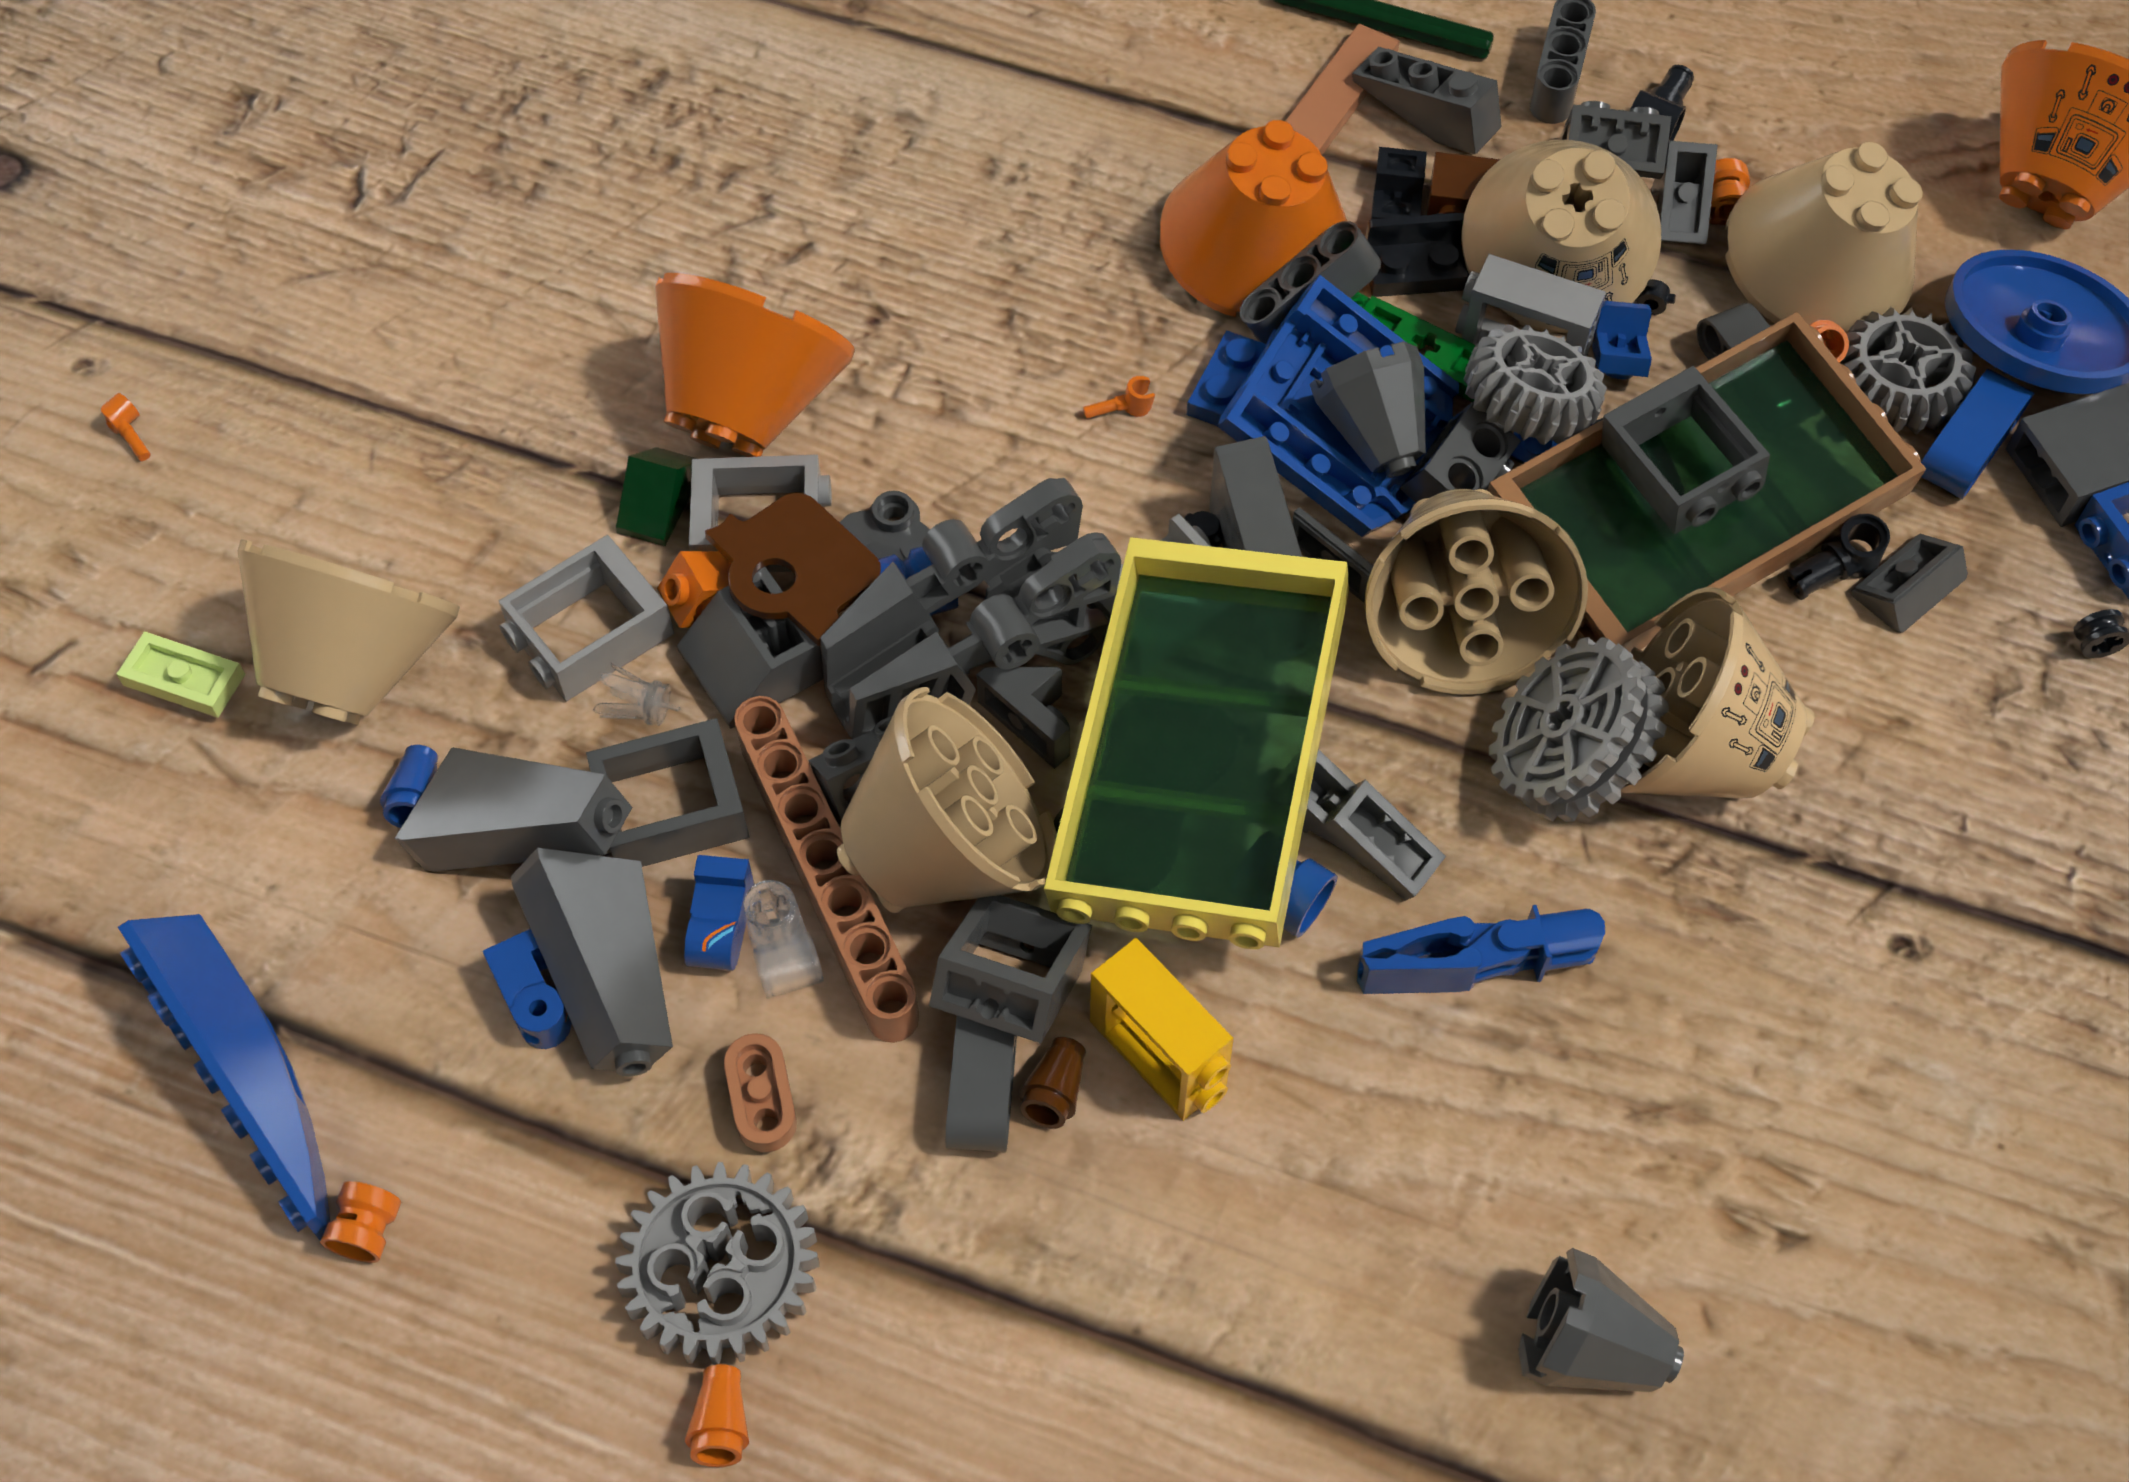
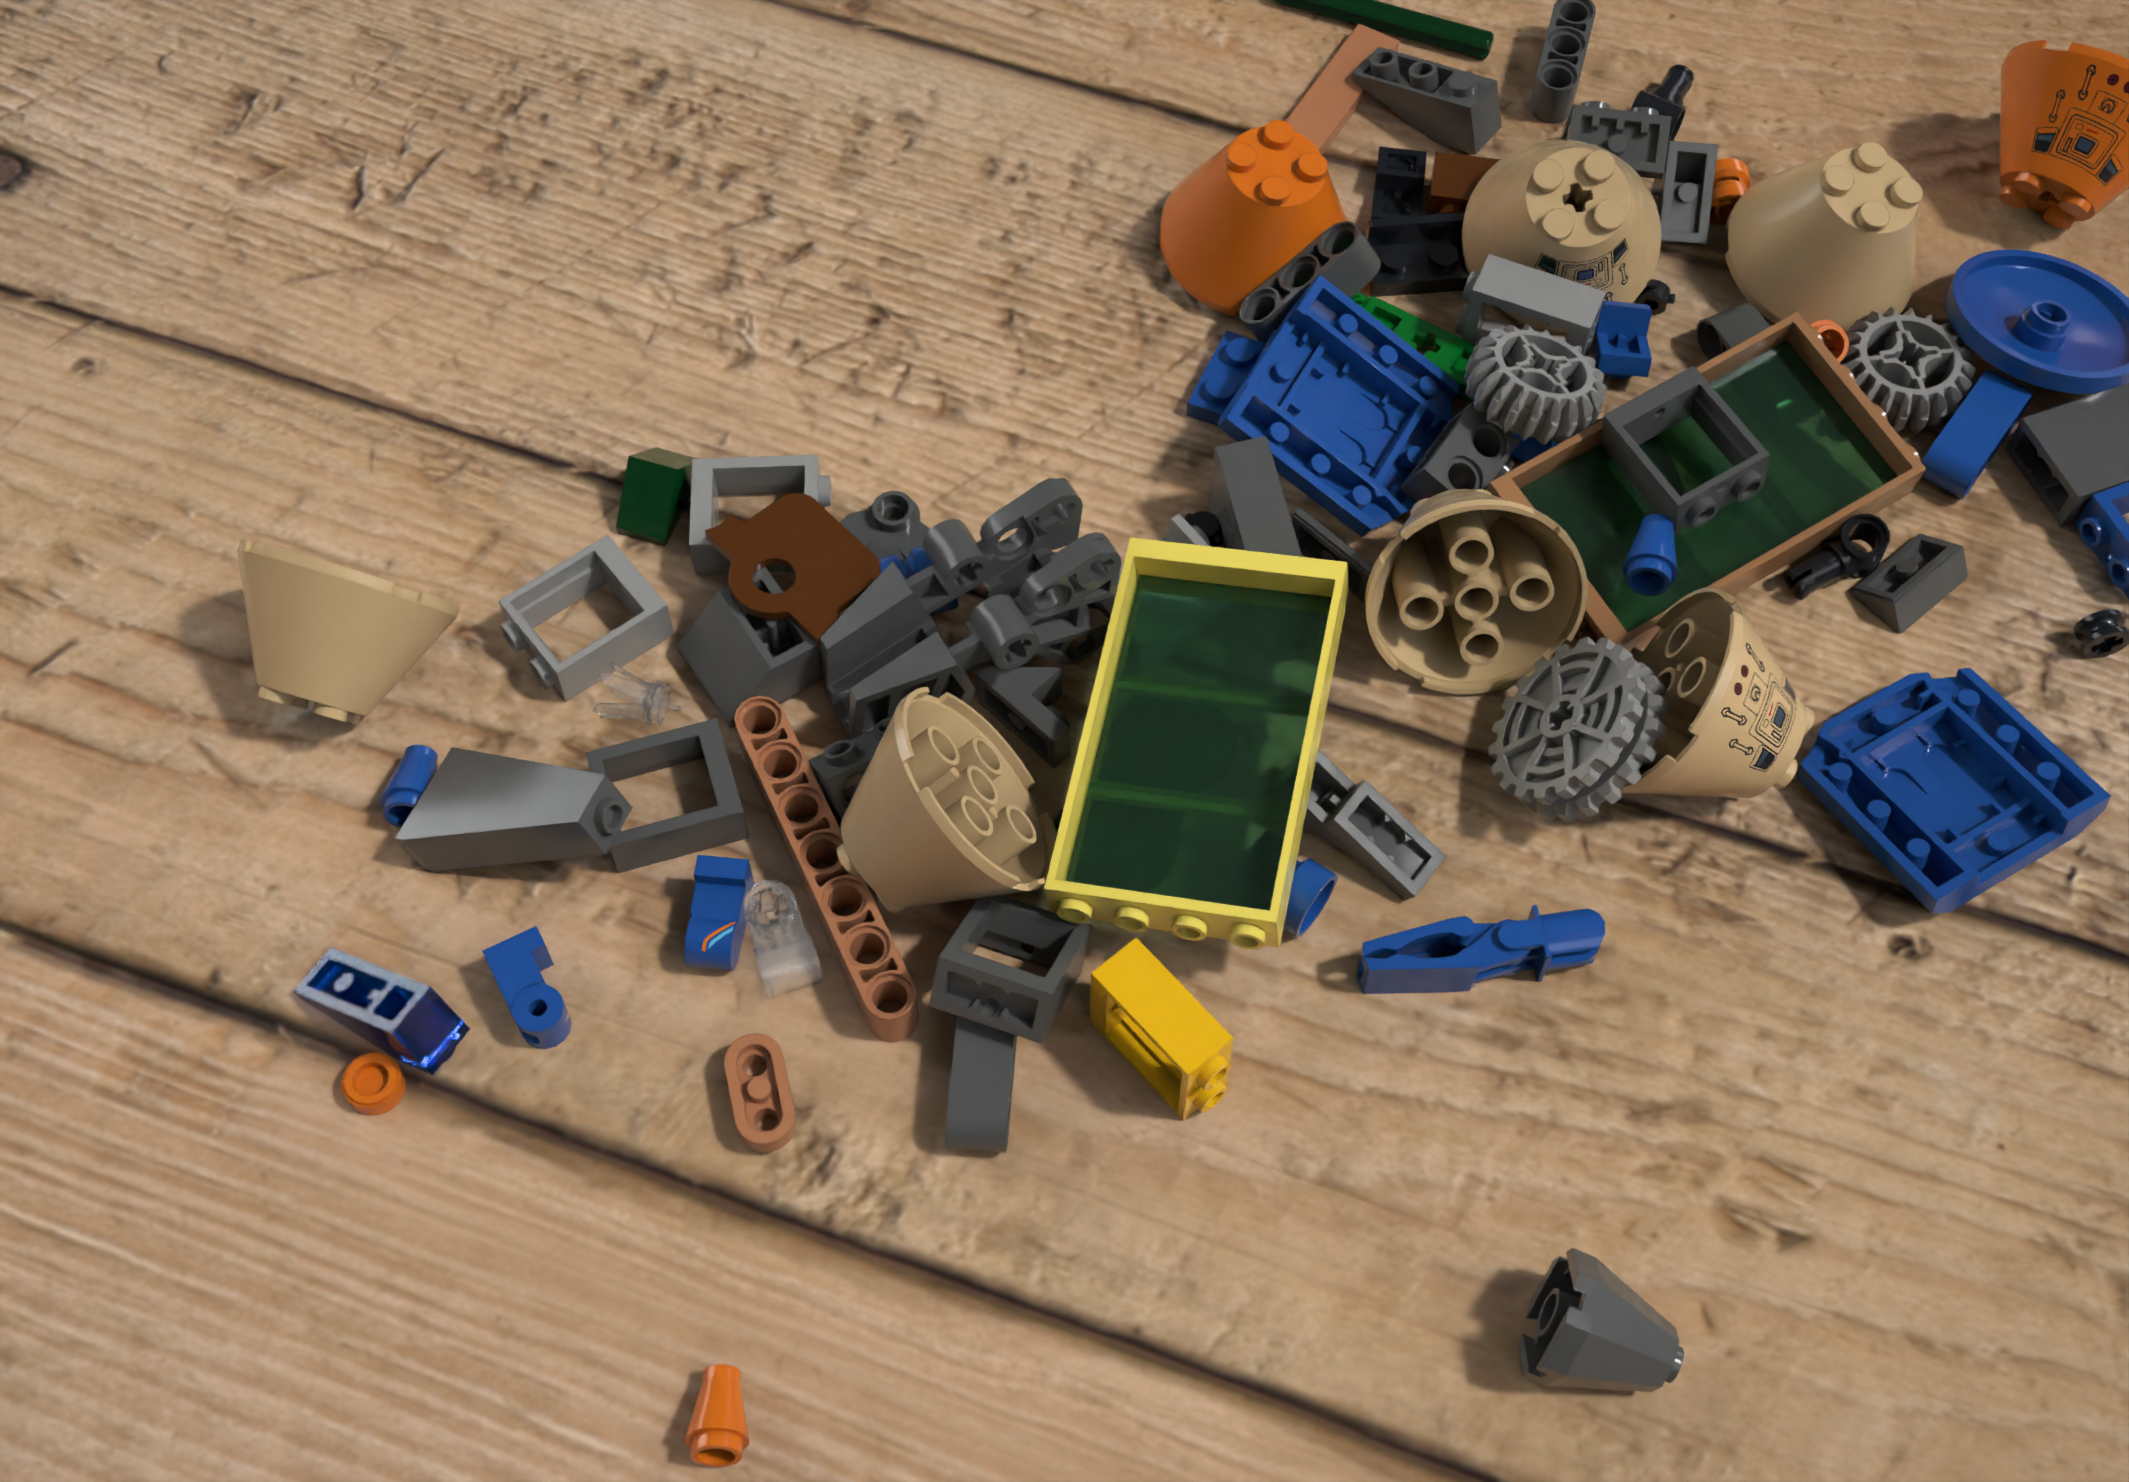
(119, 415): orange hand -> none
(181, 674): yellowish green plate -> none
(240, 1054): blue wedge -> none
(361, 1222): orange wheel -> none
(373, 1084): none -> orange tile
(384, 1009): none -> clear blue slope
(600, 952): dark grey slope -> none
(670, 1239): light grey gear -> none
(693, 583): orange brick -> none
(736, 366): orange cone -> none
(1053, 1086): reddish brown cone -> none
(1133, 401): orange hand -> none
(1378, 406): dark grey cone -> none
(1652, 557): none -> blue cone
(1955, 810): none -> blue wedge

